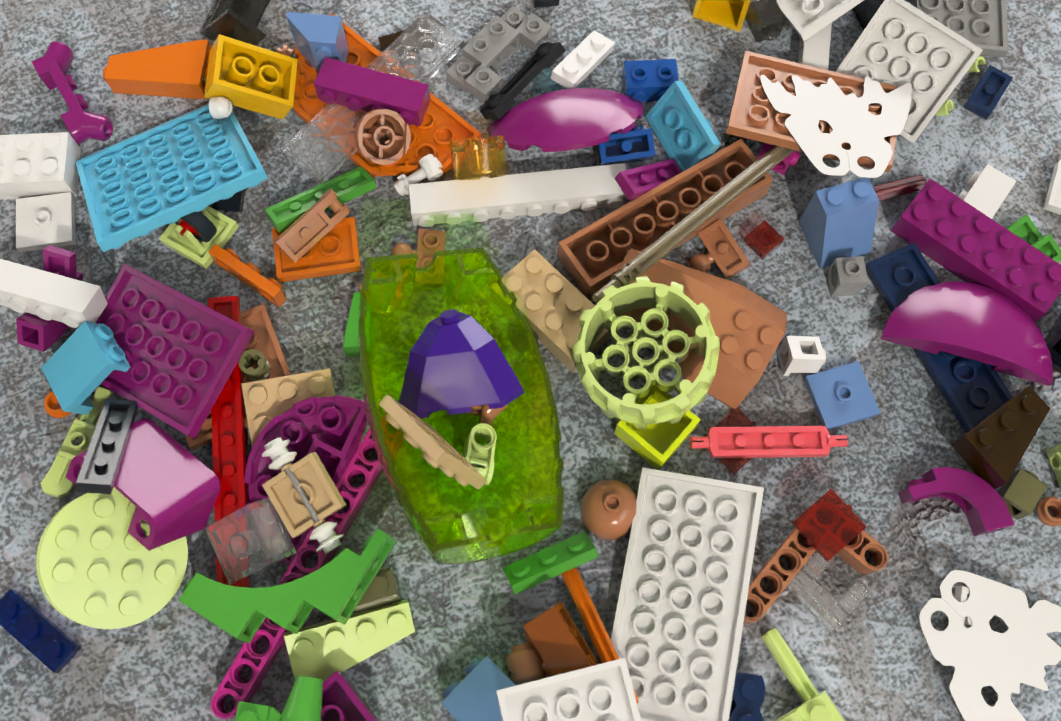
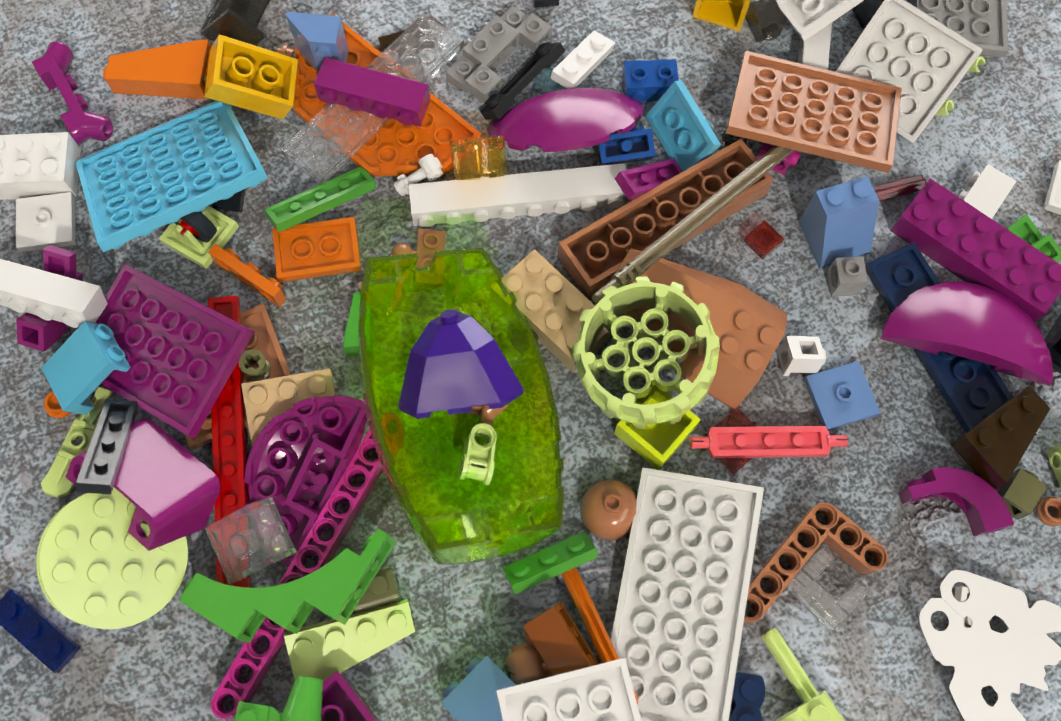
(220, 107): white hinge -> none
(303, 494): tan plate -> none
(311, 226): nougat plate -> none
(382, 136): nougat cylinder -> none
(435, 447): tan plate -> none
(721, 249): nougat plate -> none
(829, 525): clear red piece -> none
(848, 119): white piece -> none
(988, 92): dark blue plate -> none

